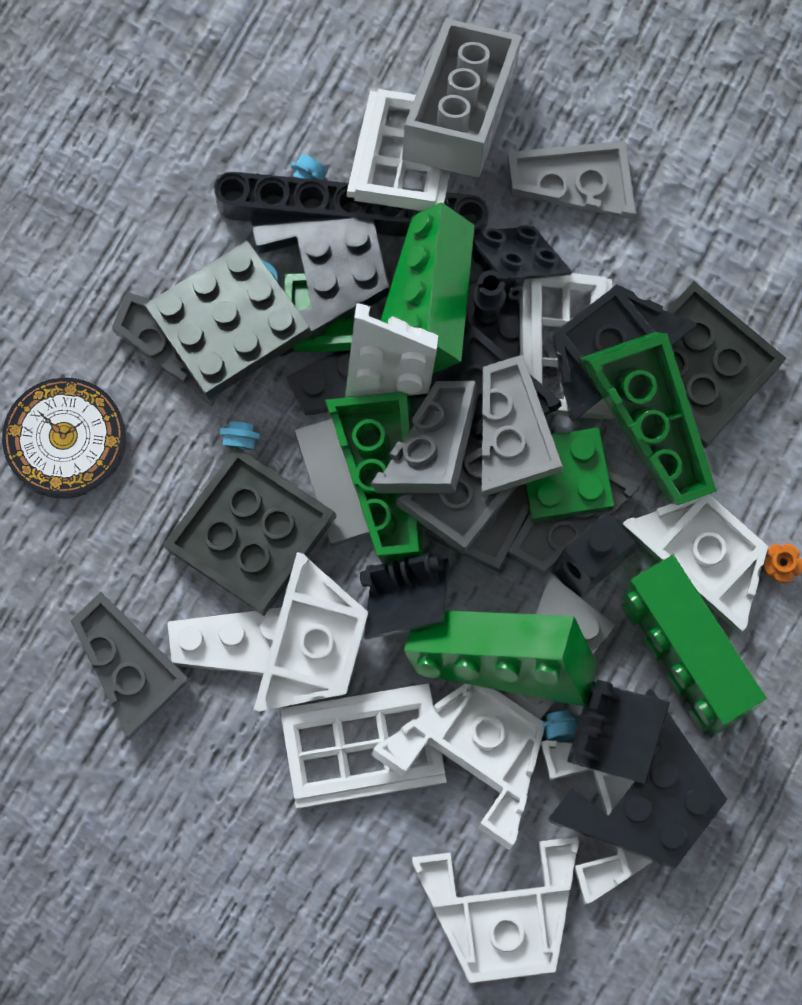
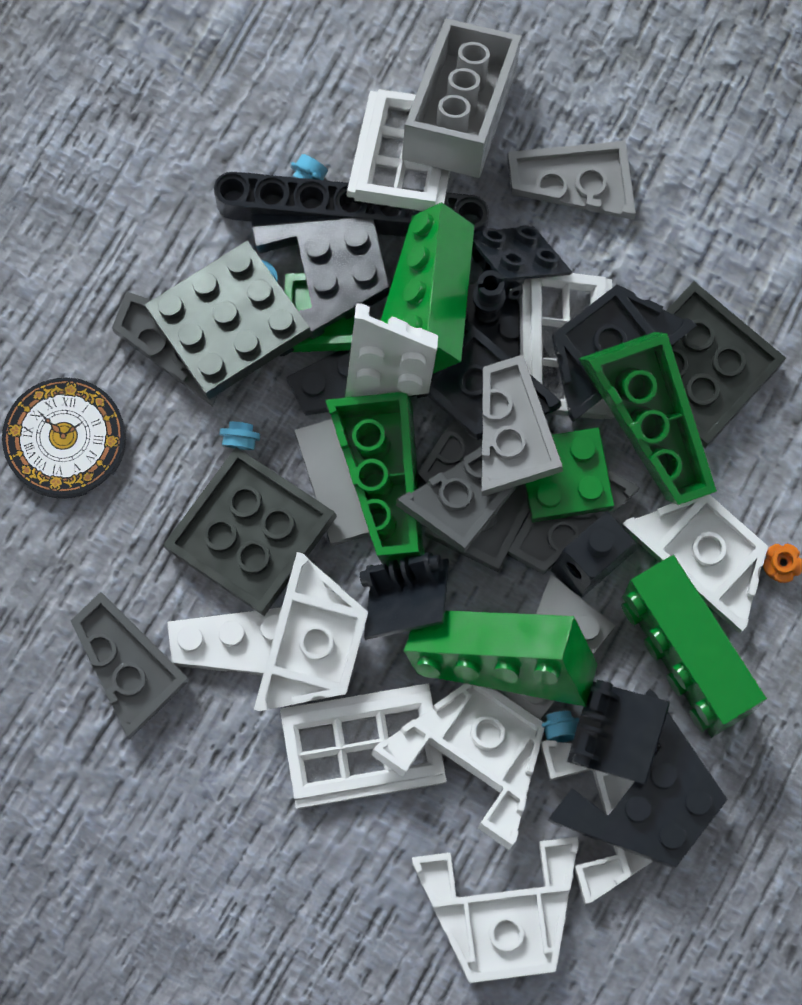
(436, 444): dark grey wing -> none

